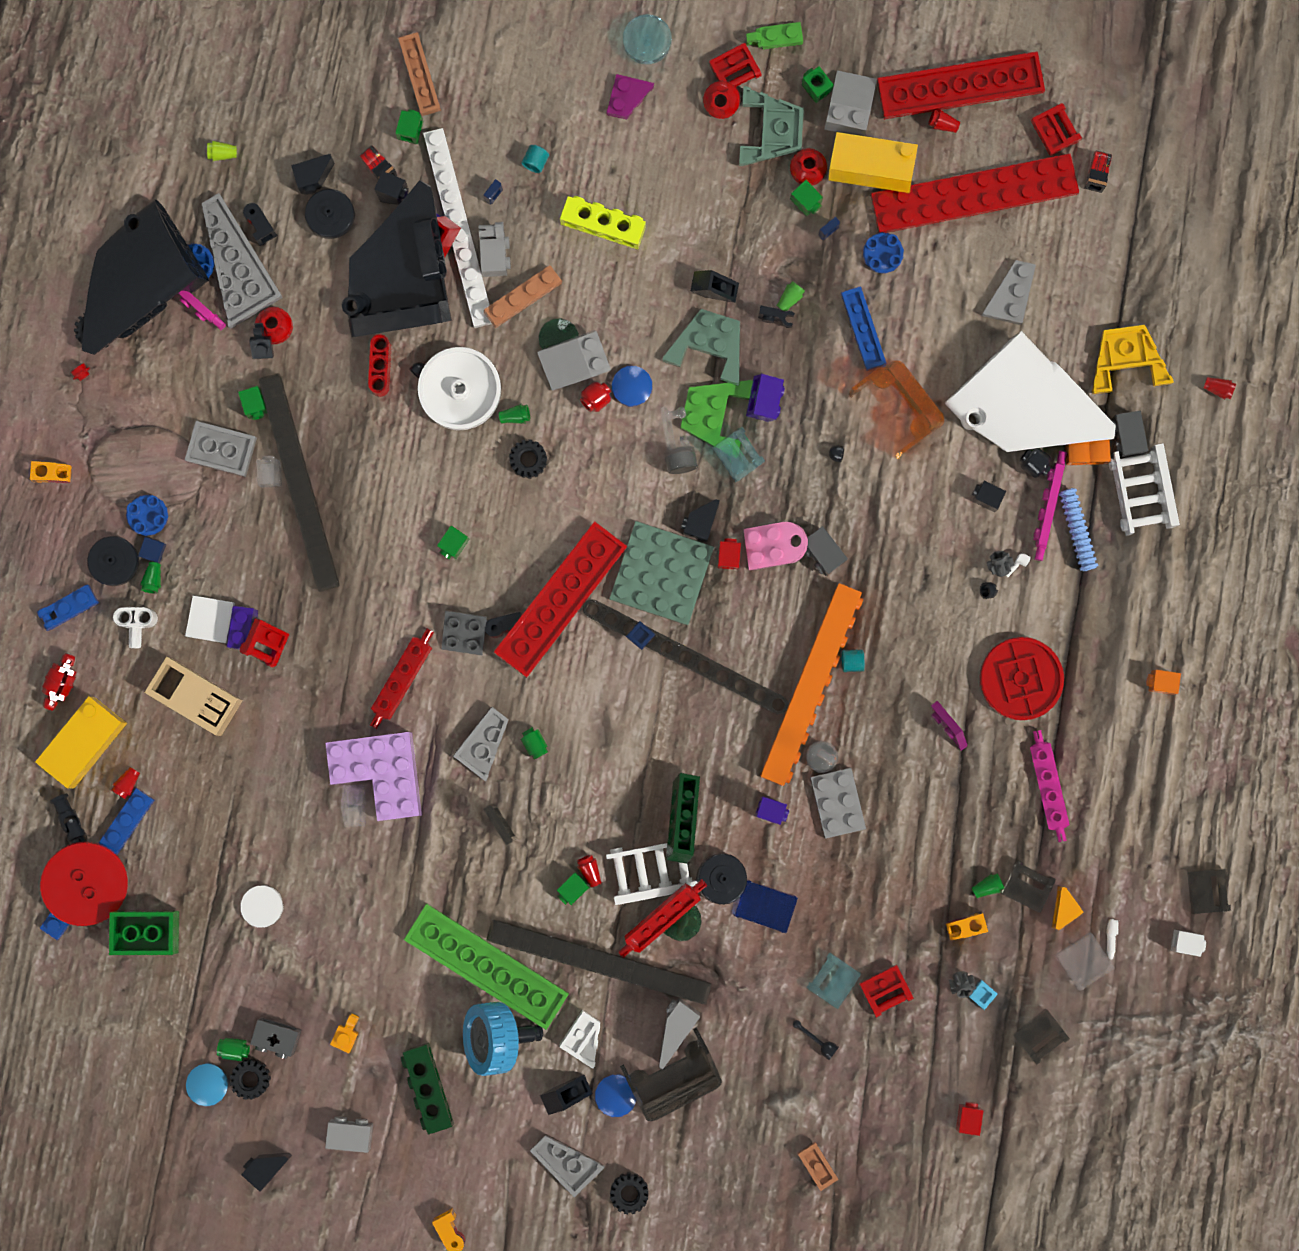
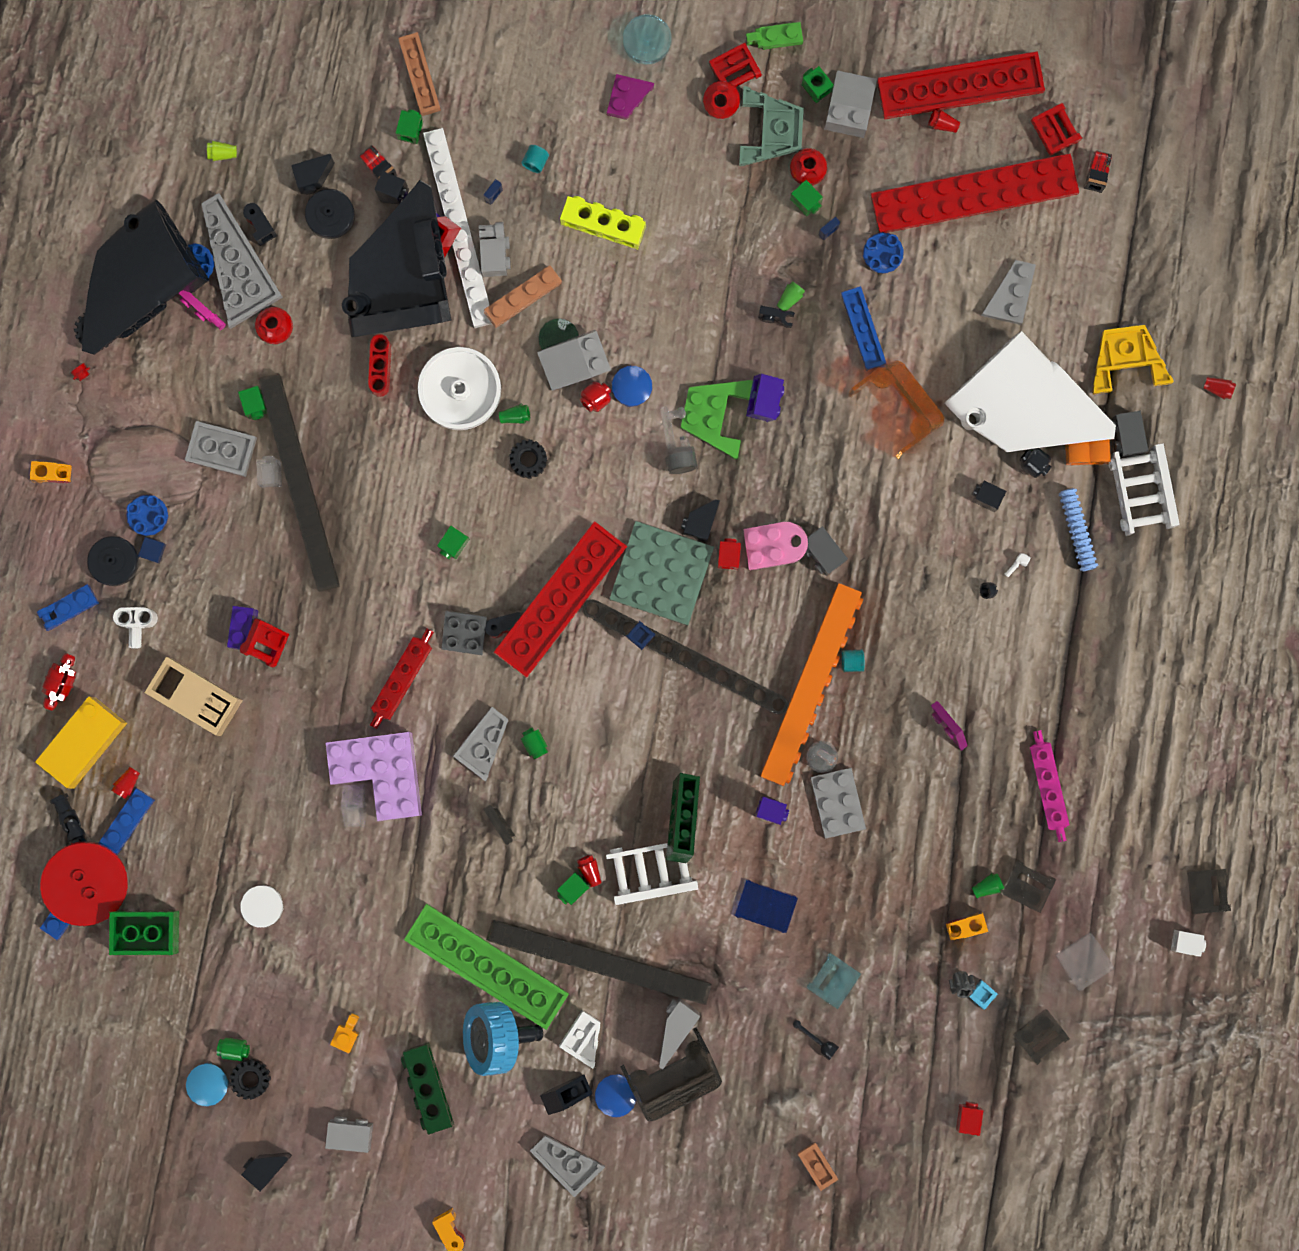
(152, 578): green cone -> none
(209, 619): white tile -> none
(260, 344): black plate -> none
(286, 1034): dark grey brick -> none
(417, 368): black hinge -> none
(629, 1206): black tyre -> none
(662, 918): red plate -> none
(686, 926): clear green dish -> none
(711, 335): sand green wing -> none
(714, 286): black slope -> none
(724, 878): black wheel -> none
(734, 459): clear light blue plate -> none
(836, 453): black hinge -> none
(872, 162): yellow brick -> none
(883, 984): red plate -> none
(1000, 563): dark grey gear -> none
(1021, 678): red plate -> none
(1047, 512): dark pink plate -> none
(1065, 909): light orange slope -> none
(1112, 930): white piece -> none
(1163, 682): orange brick -> none

